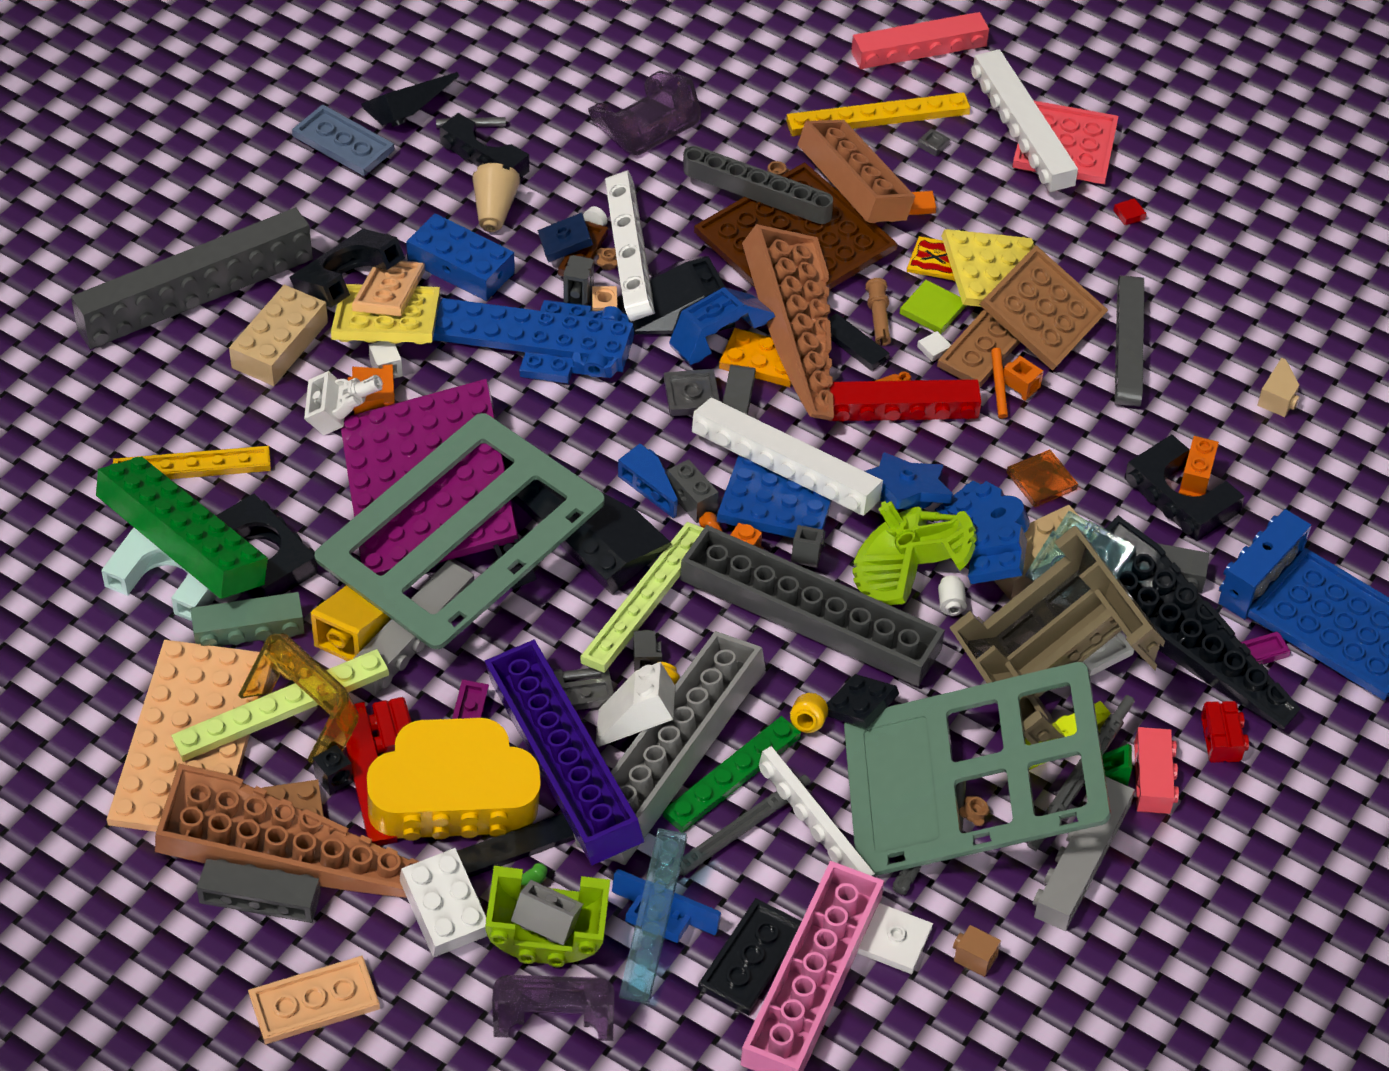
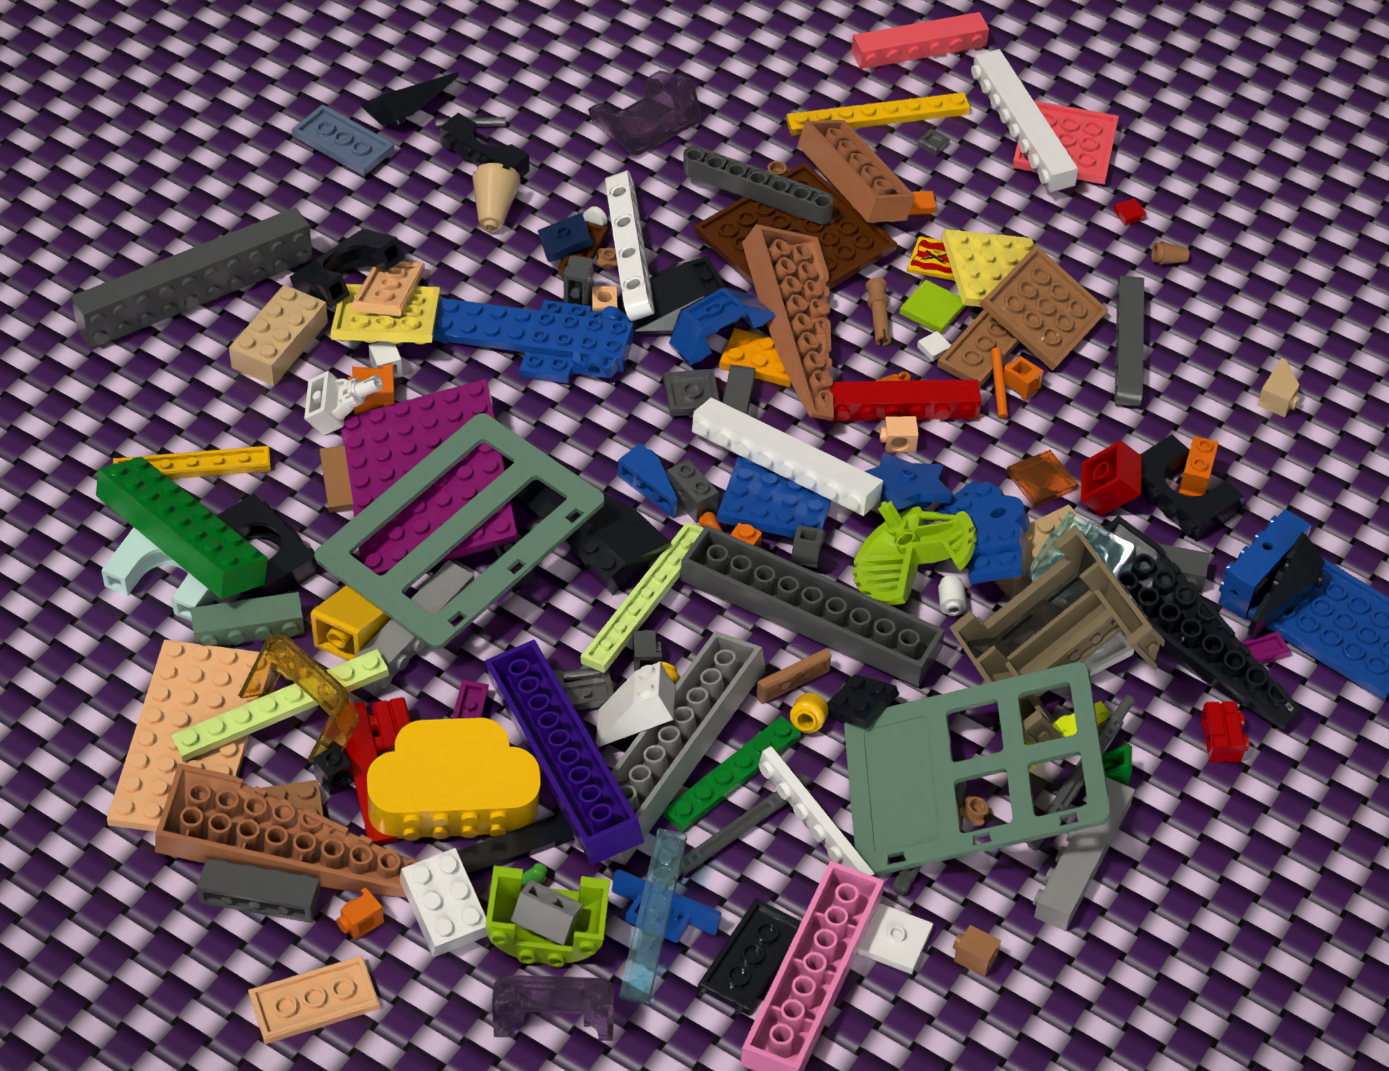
(336, 479): none -> medium nougat tile
(360, 915): none -> orange brick
(461, 256): blue brick -> none
(793, 676): none -> medium nougat tile
(857, 343): black tile -> none
(899, 434): none -> light nougat brick
(1111, 478): none -> red brick
(1155, 770): coral brick -> none
(1169, 253): none -> medium nougat cone
(1291, 585): none -> black wedge

